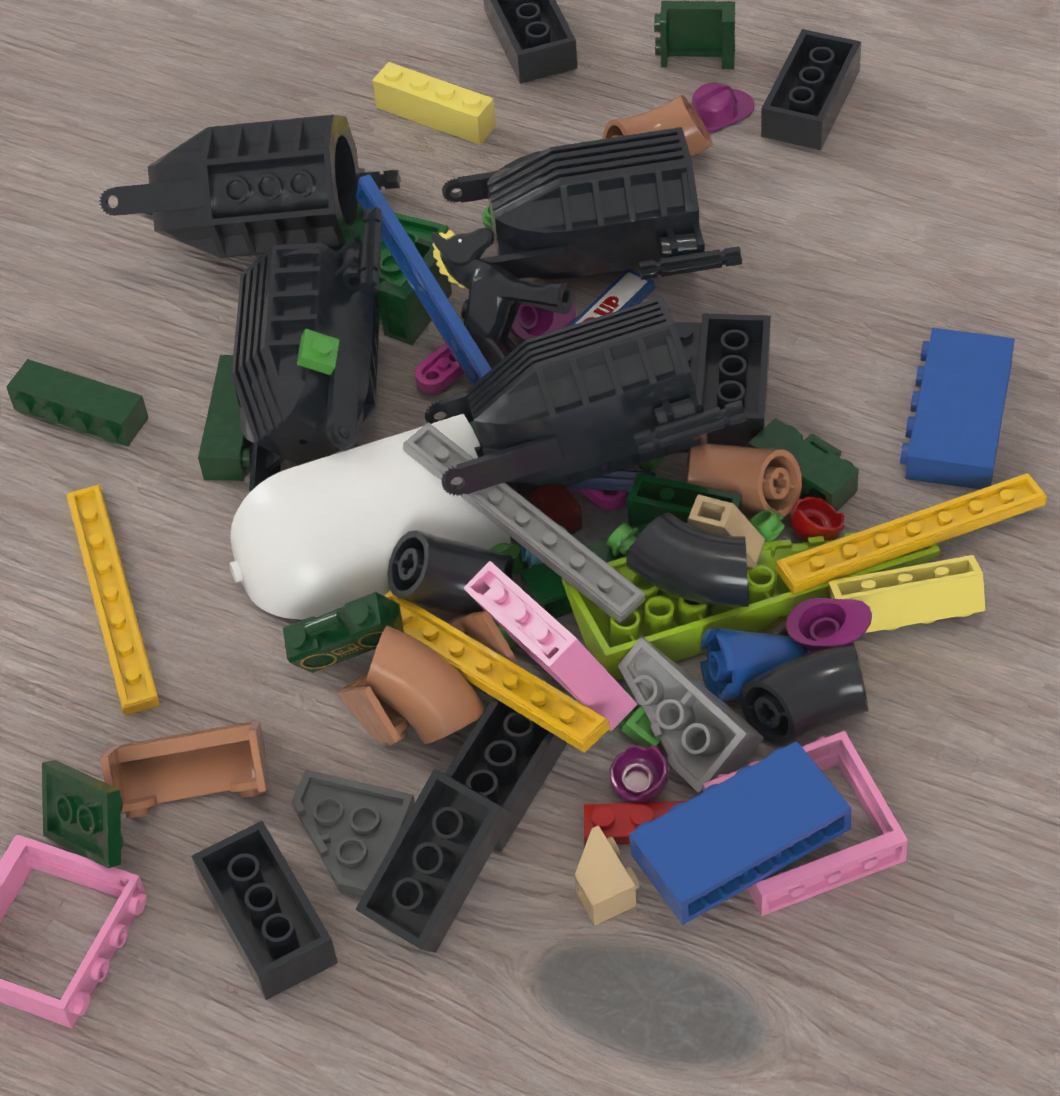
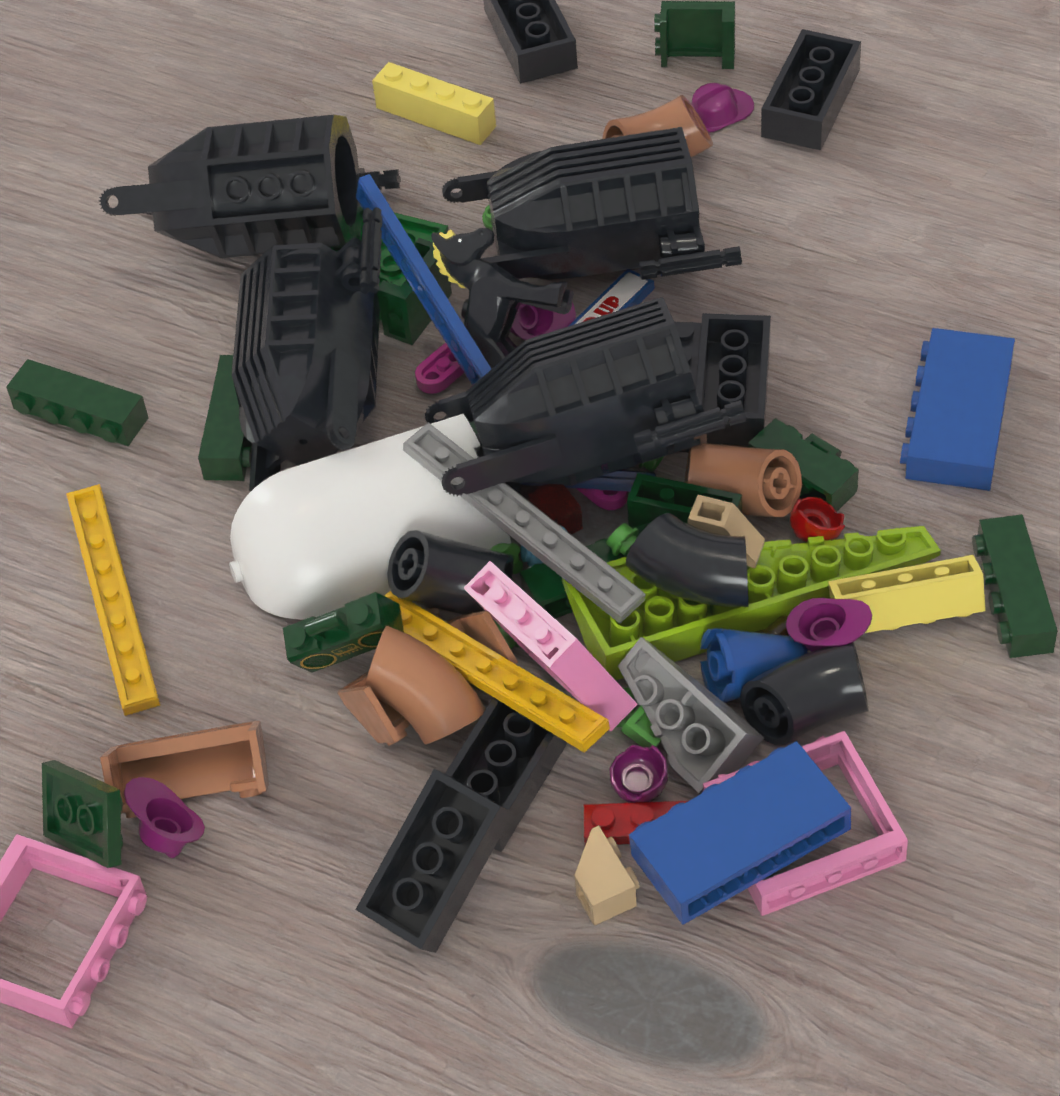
(164, 818): none -> magenta piece
(264, 910): black brick -> none
(318, 352): bright green plate -> none
(350, 825): dark grey plate -> none
(768, 524): bright green plate -> none
(910, 533): yellow tile -> none
(1015, 586): none -> dark green brick

